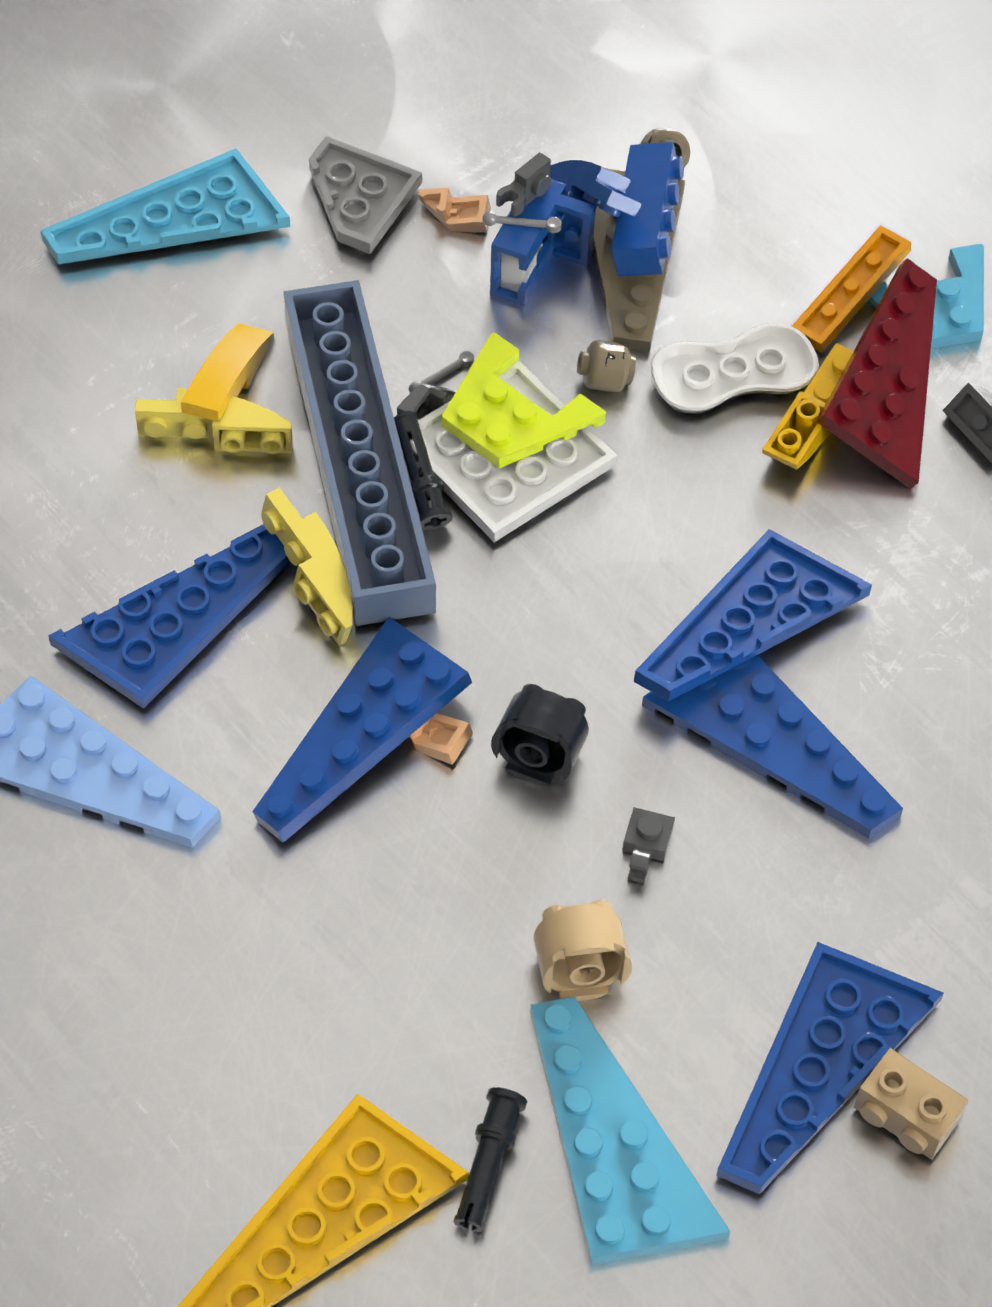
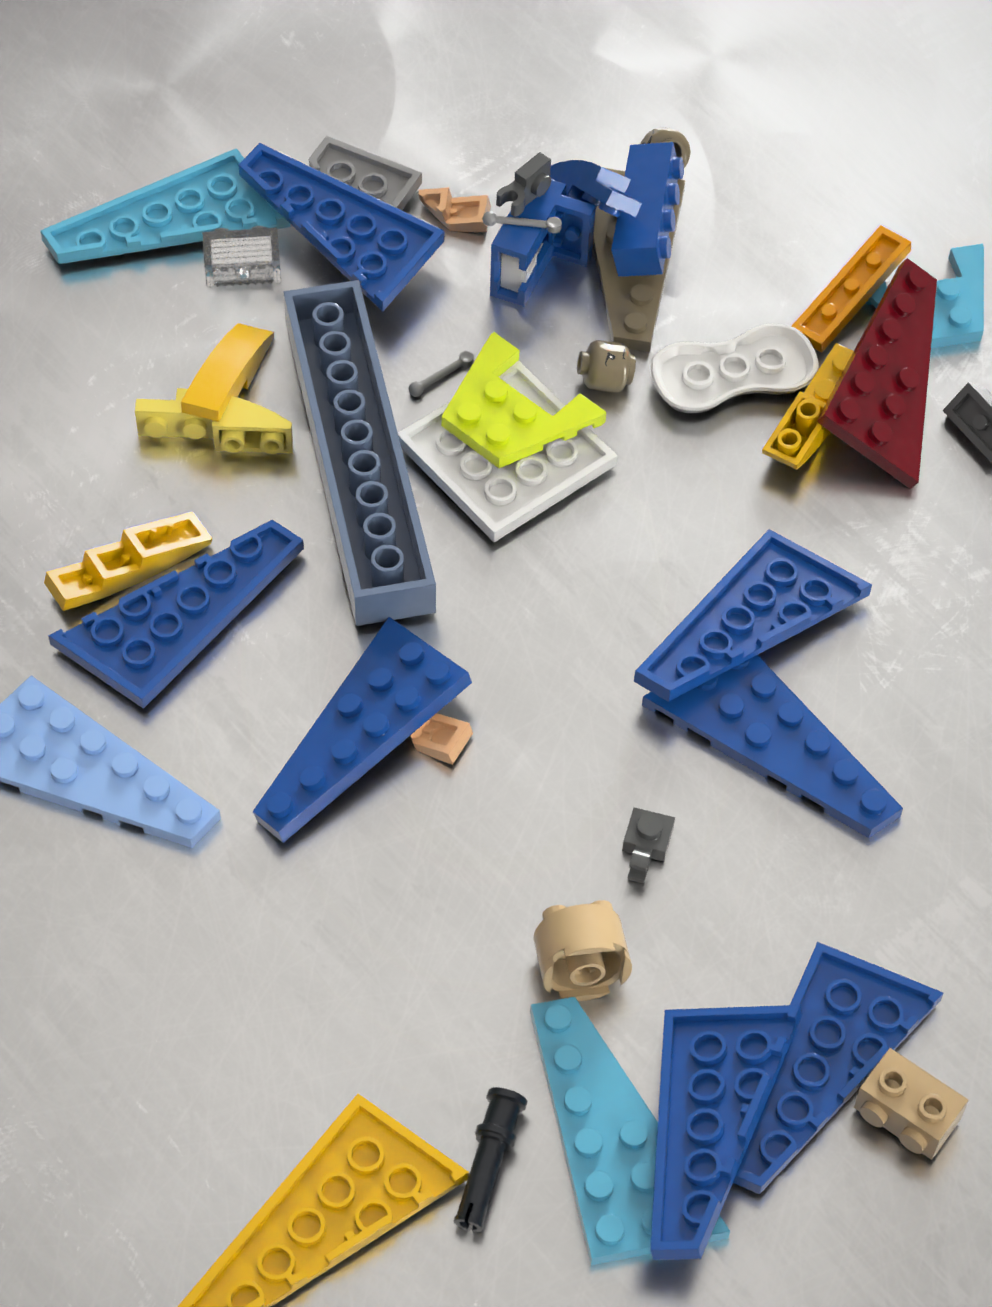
(119, 565): none -> yellow slope
(241, 256): none -> clear brick
(321, 574): light yellow slope -> none
(347, 226): none -> blue wing
(425, 400): dark grey slope -> none
(427, 487): black pin -> none
(540, 735): black brick -> none
(711, 1096): none -> blue wing

